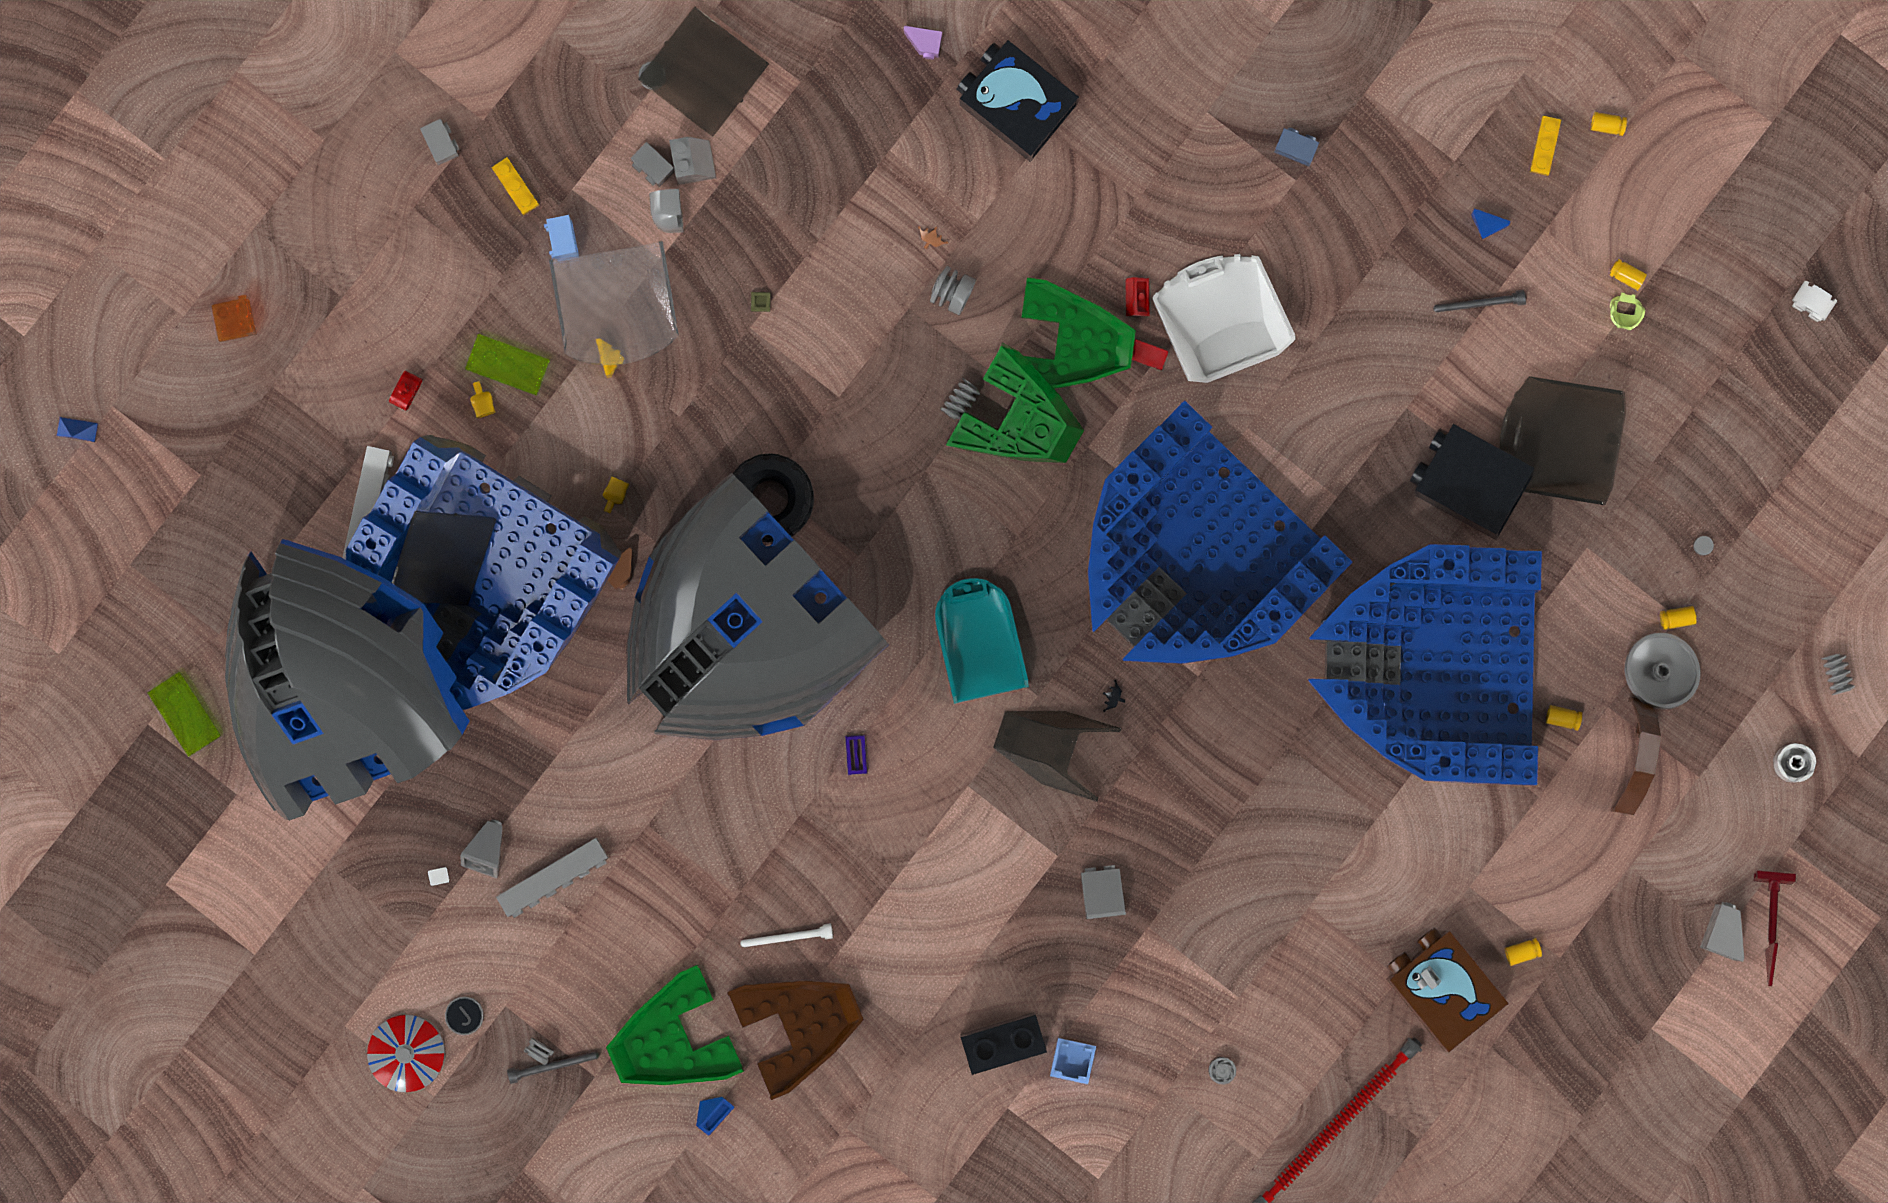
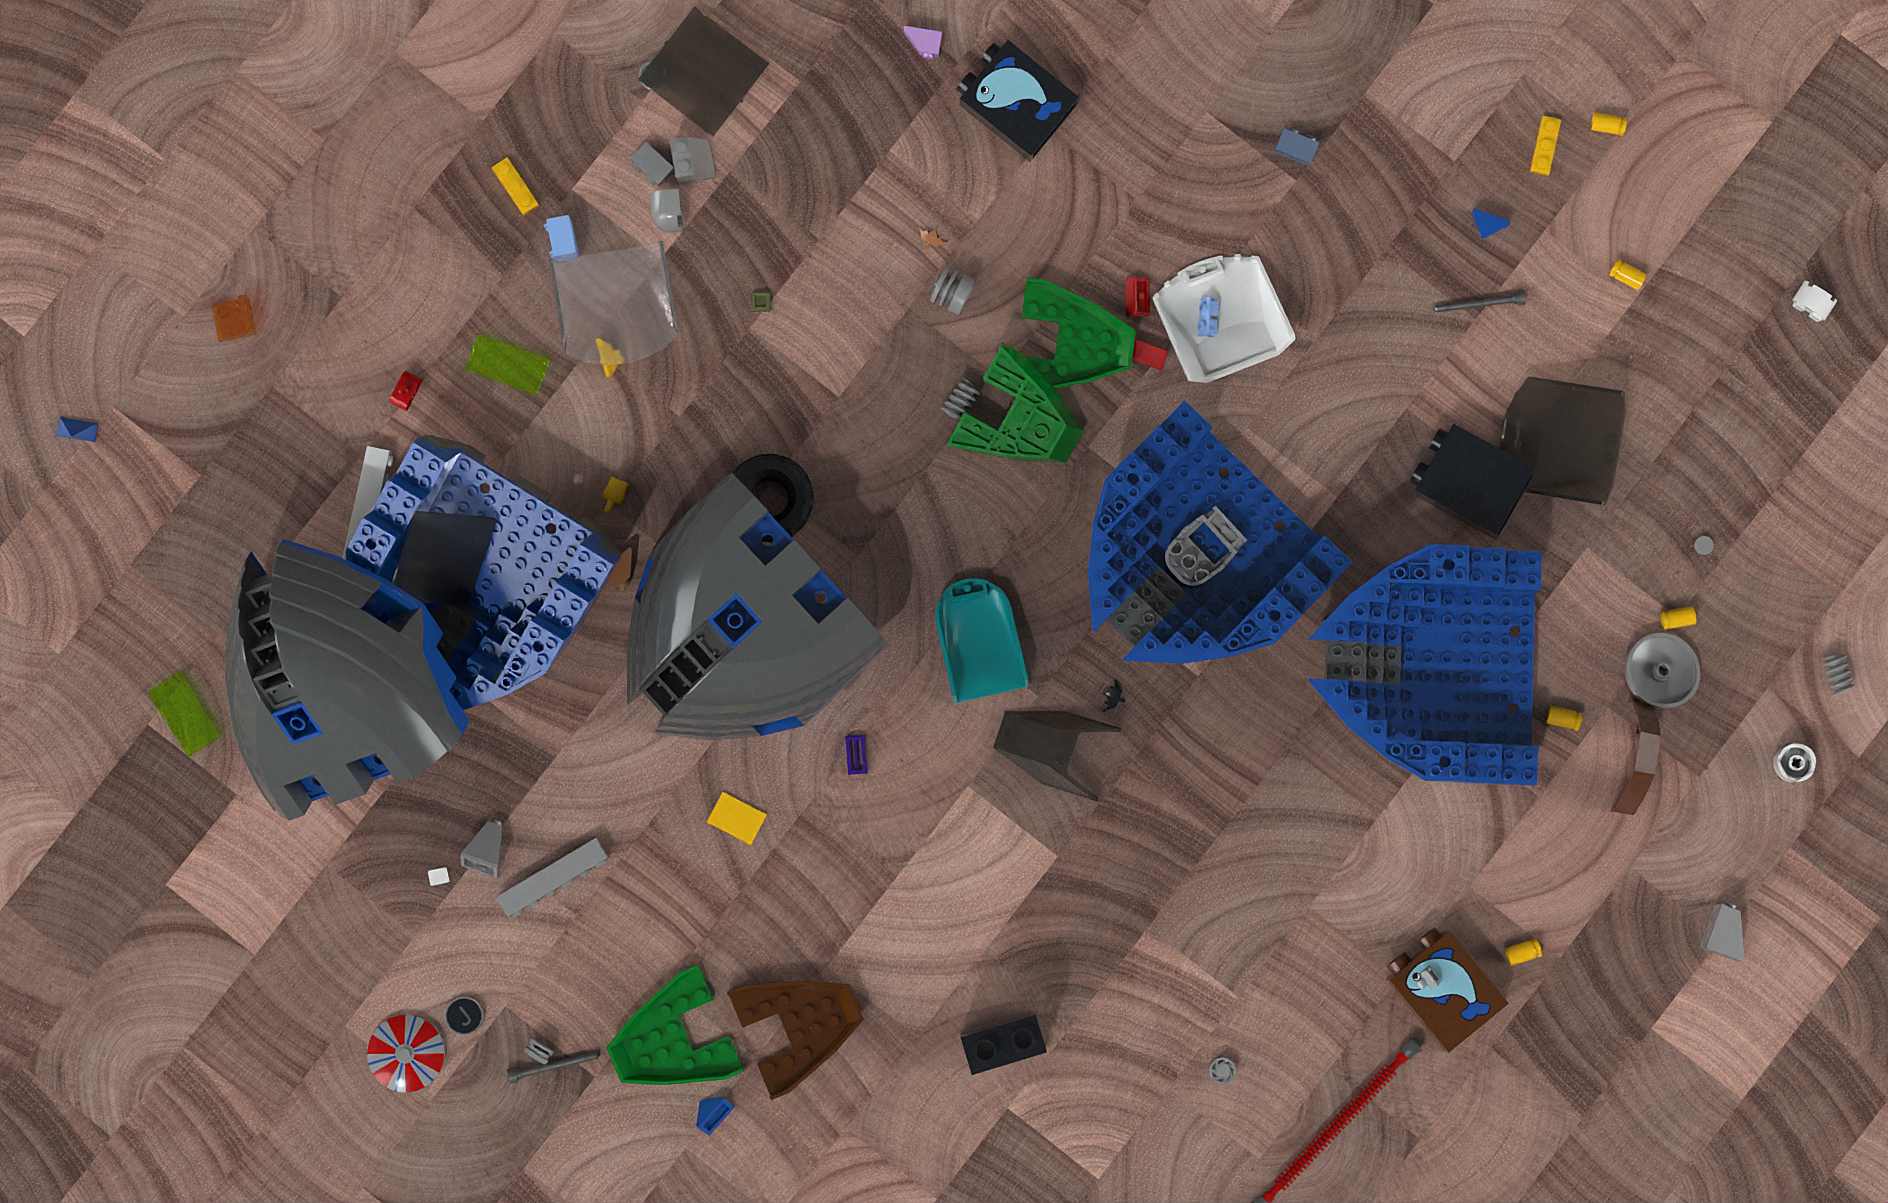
(439, 141): light grey brick -> none
(482, 401): yellow piece -> none
(736, 818): none -> yellow piece
(825, 932): white piece -> none
(1072, 1060): light blue container -> none
(1102, 892): light grey slope -> none
(1189, 562): none -> light grey slope
(1206, 325): none -> light blue hinge
(1624, 320): yellowish green helmet -> none
(1774, 880): dark red piece -> none

